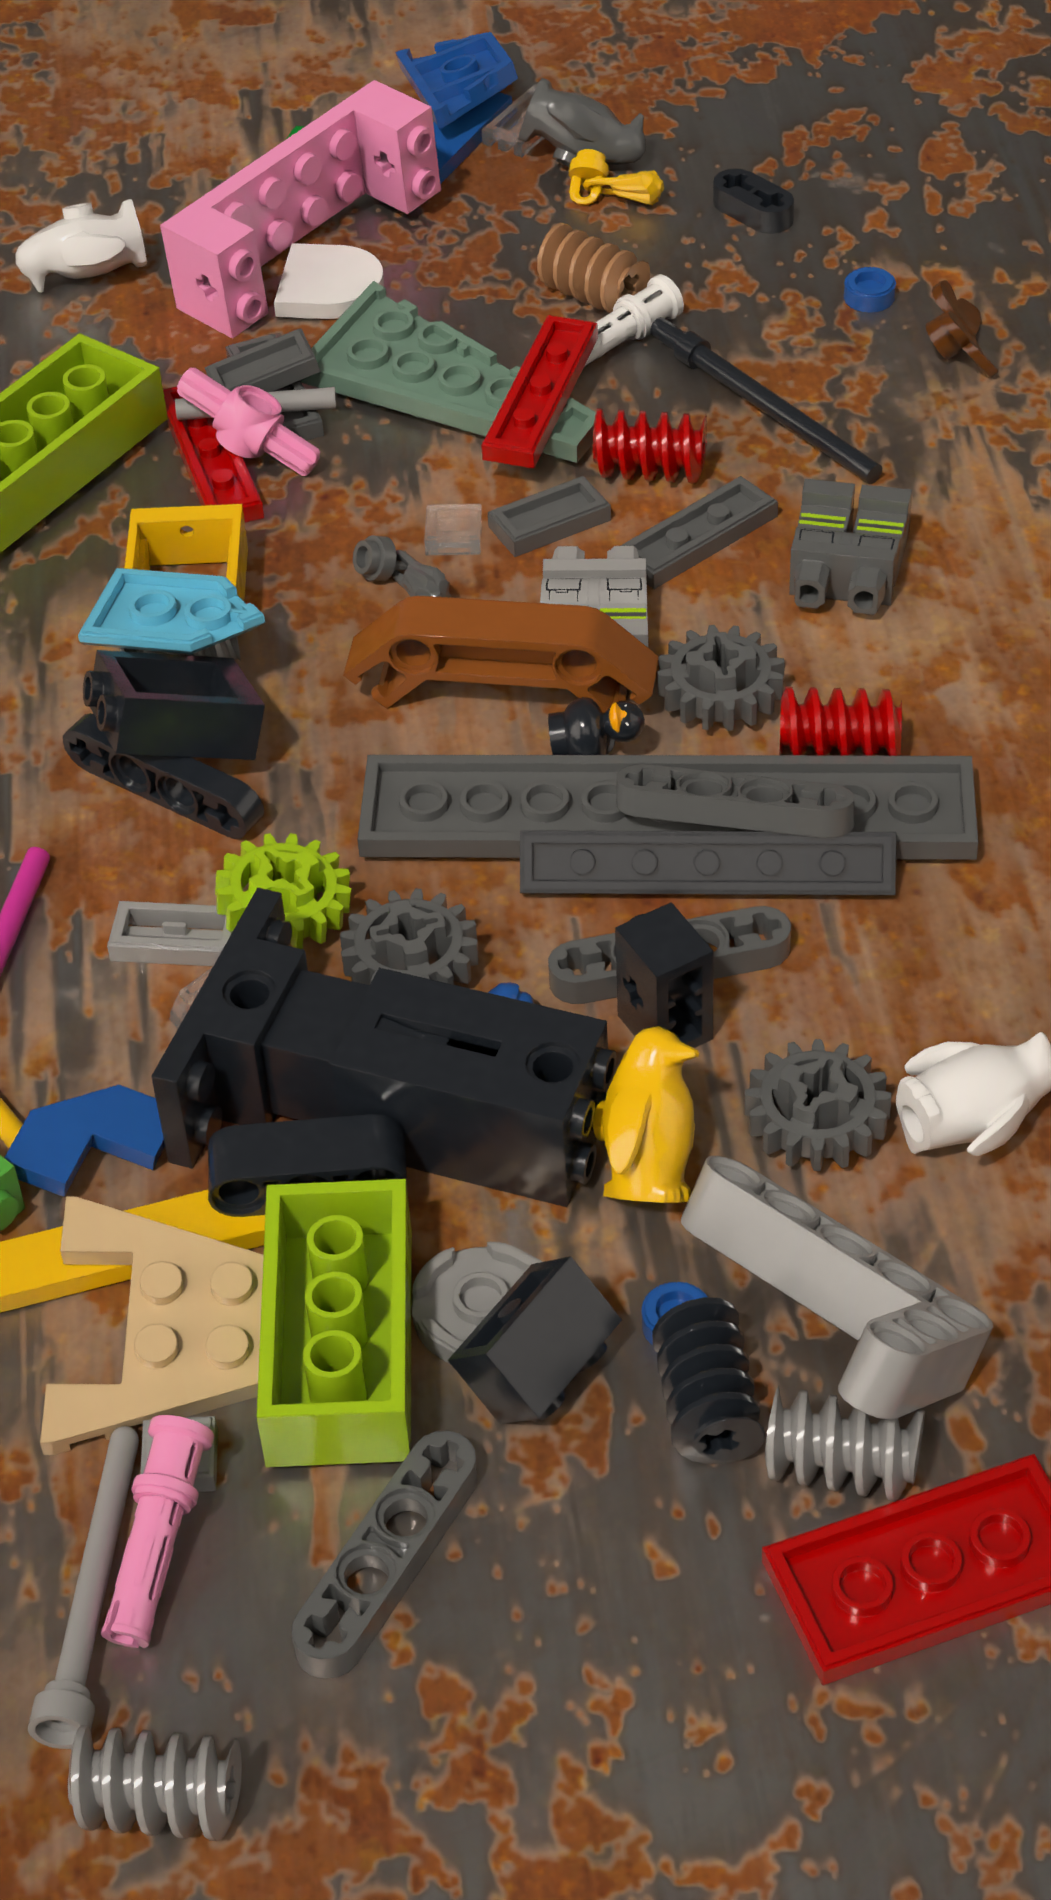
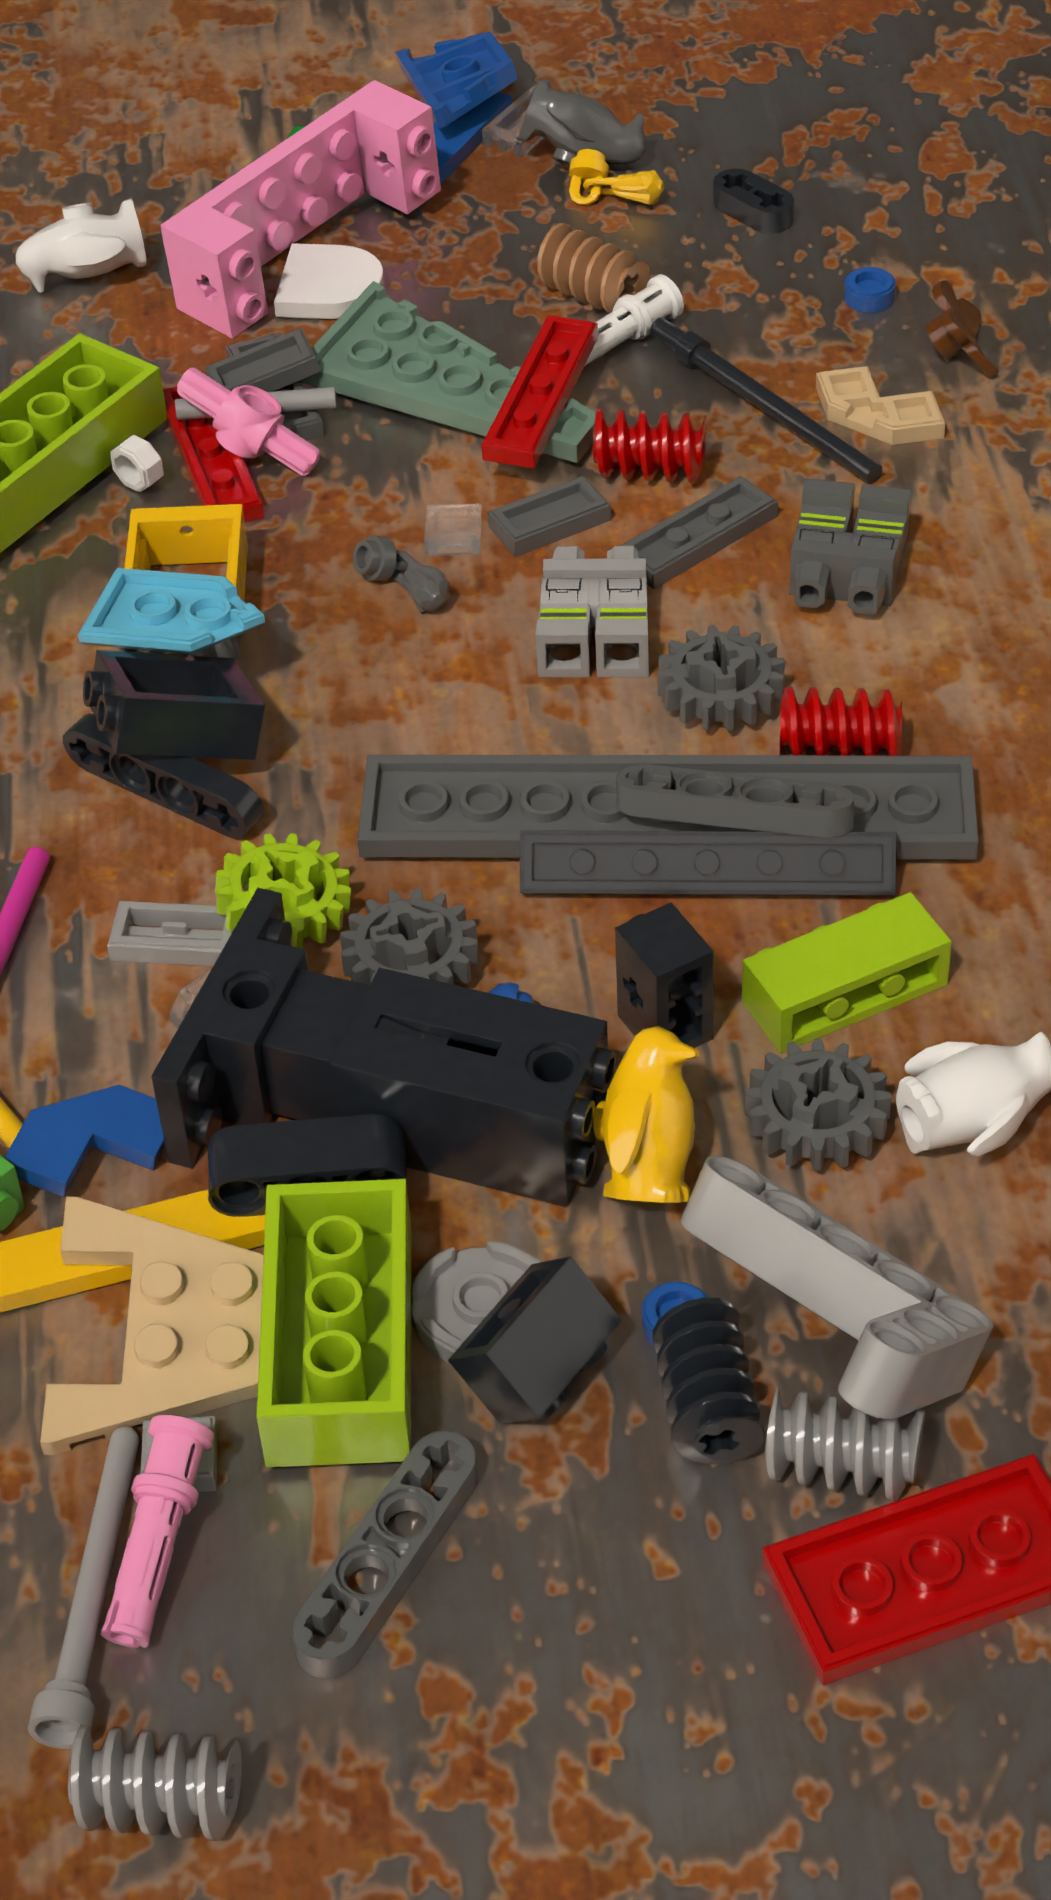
(137, 463): none -> white tile
(502, 646): dark orange piece -> none
(588, 731): black animal -> none
(746, 956): dark grey beam -> none
(845, 972): none -> lime brick
(854, 402): none -> tan tile

